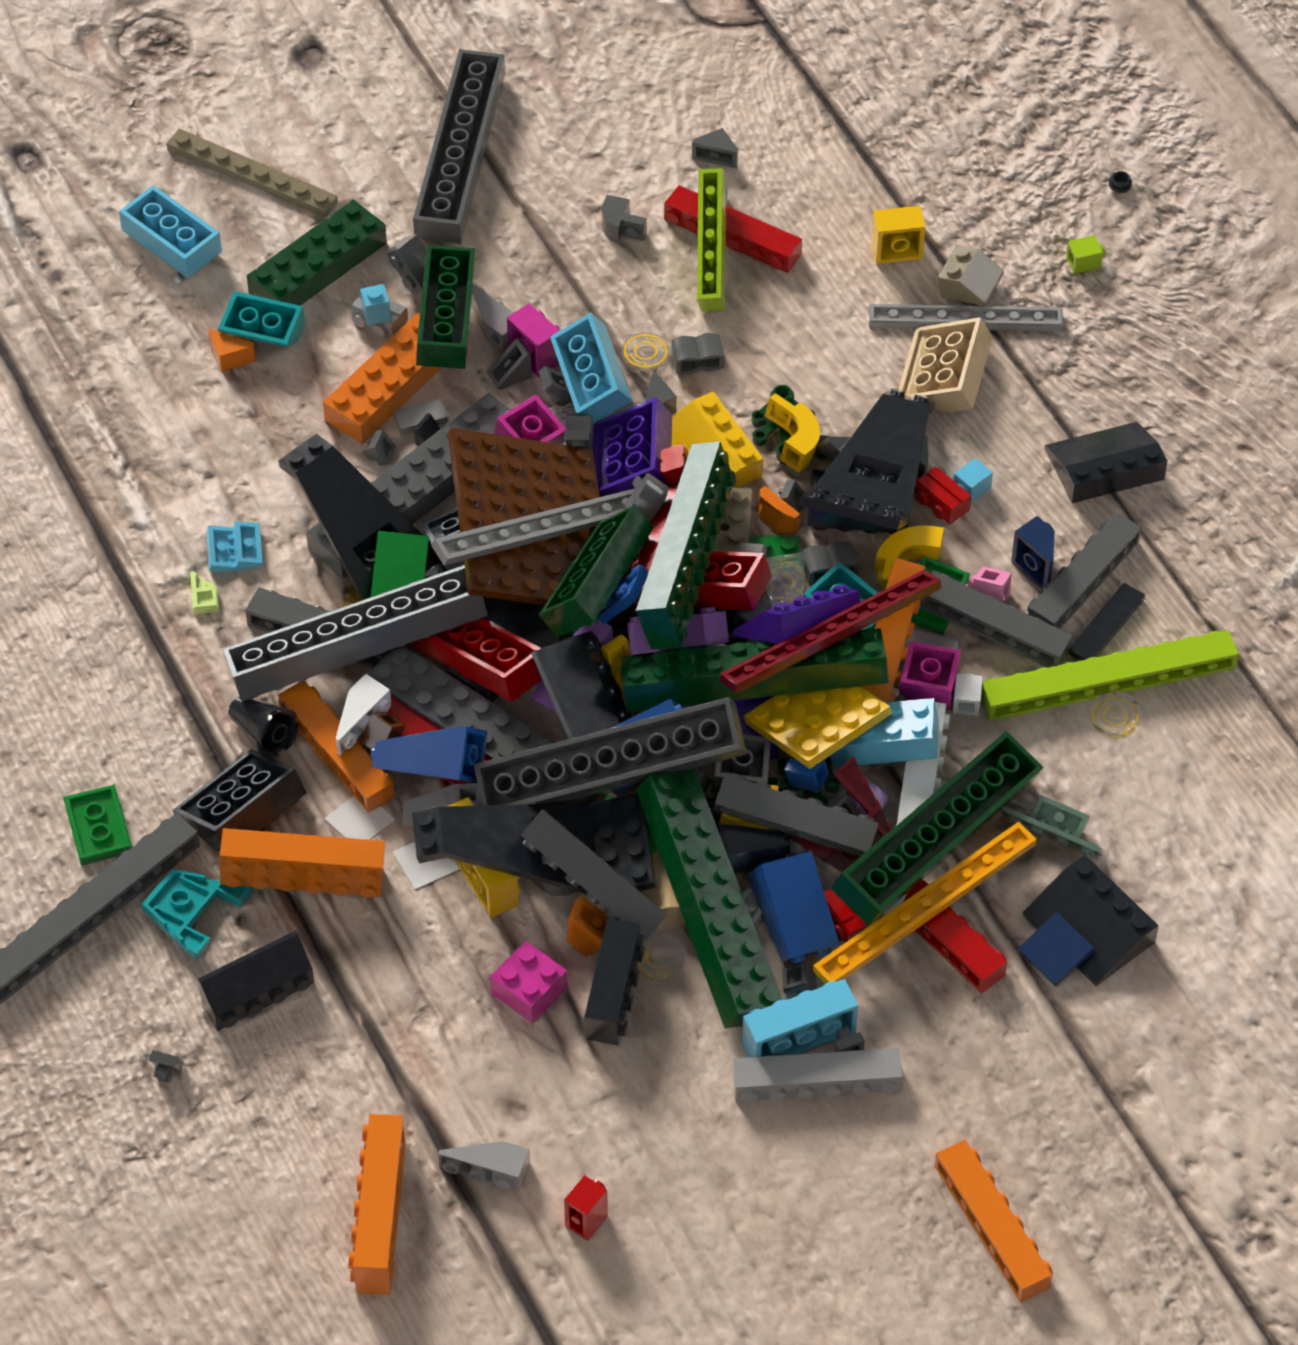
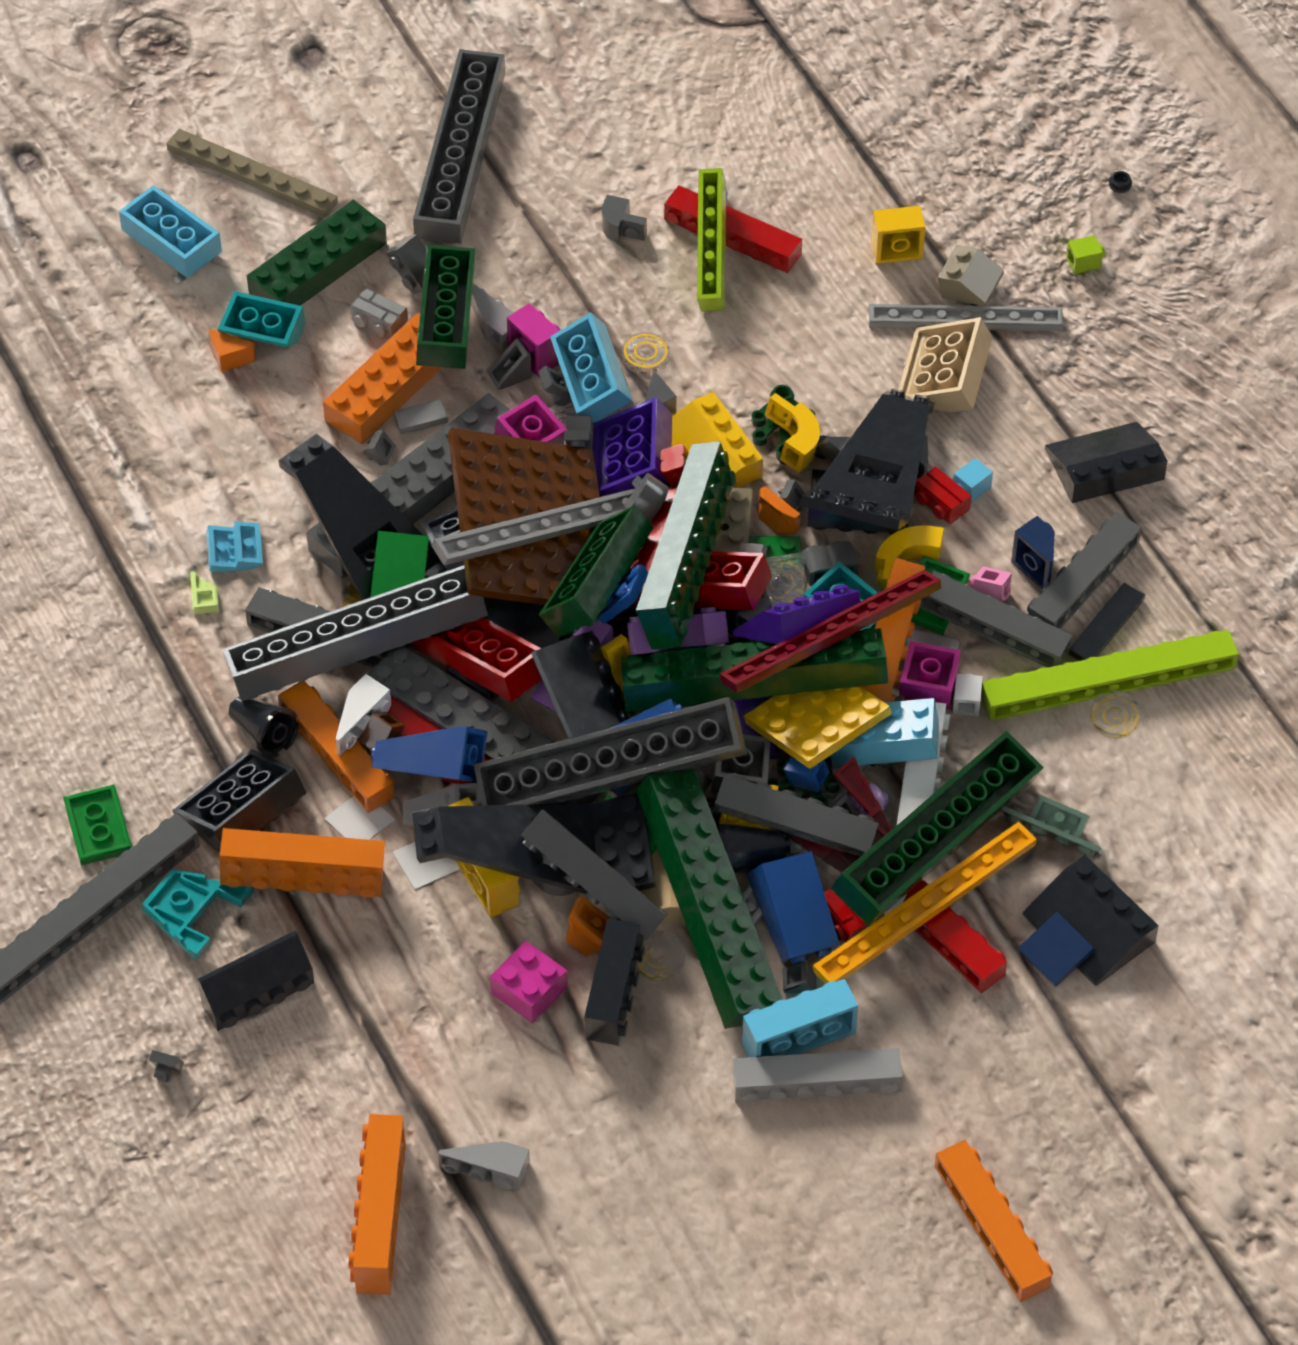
(375, 304): medium azure brick -> none
(425, 429): black slope -> none
(586, 1207): red brick -> none
(697, 353): dark grey brick -> none
(716, 149): dark grey slope -> none
(848, 1042): dark grey tile -> none

